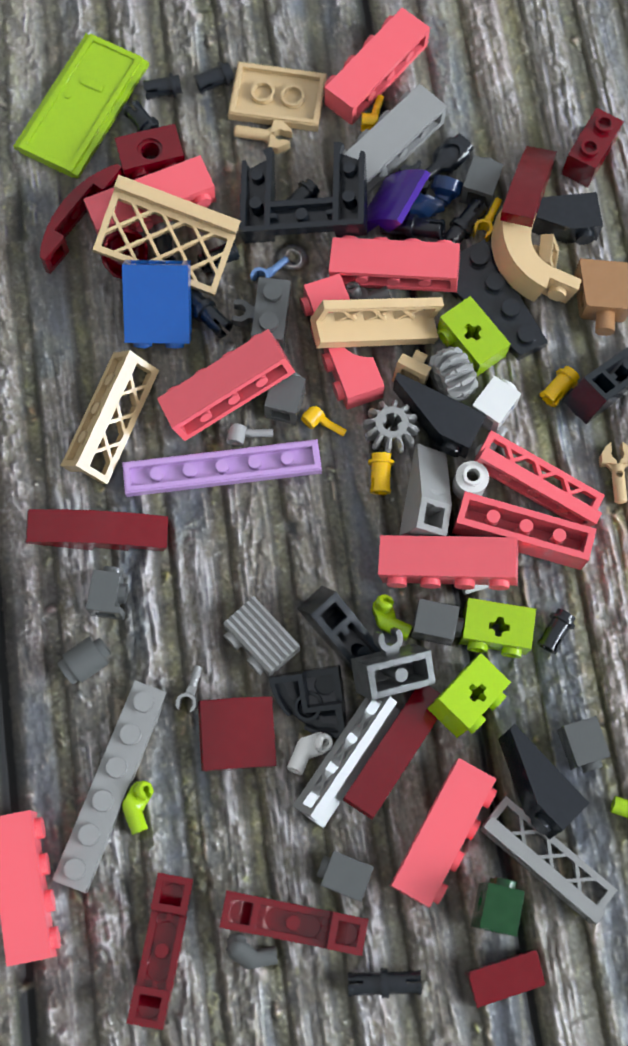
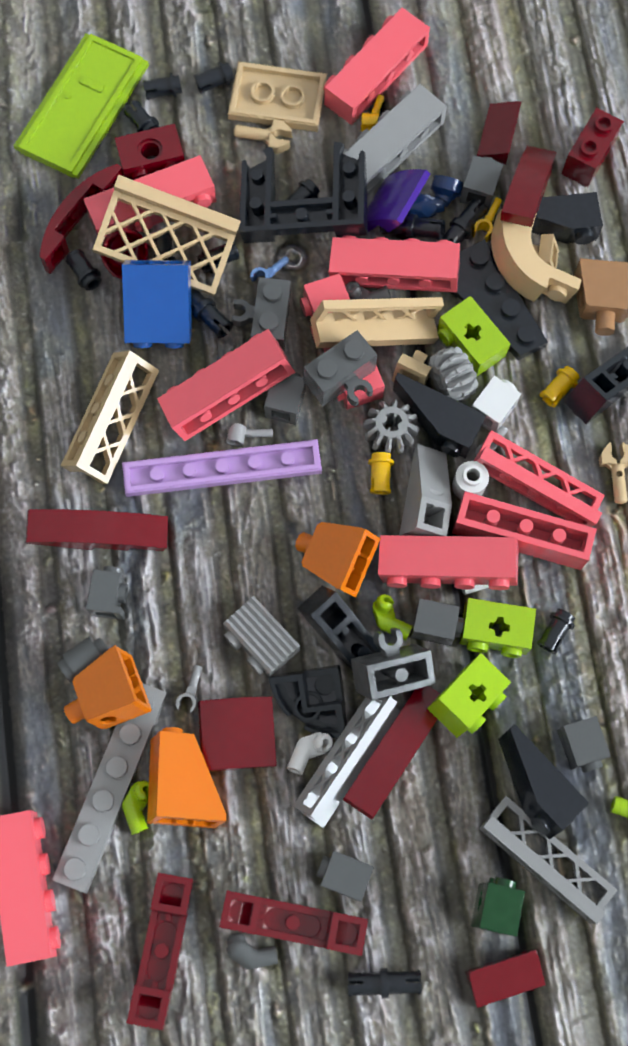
(87, 275): none -> black pin
(108, 691): none -> orange torso
(180, 783): none -> orange slope
(315, 415): yellow hand -> none
(338, 554): none -> orange torso
(341, 370): none -> dark grey brick
(443, 834): coral brick -> none
(446, 158): black piece -> none
(499, 131): none -> dark red slope

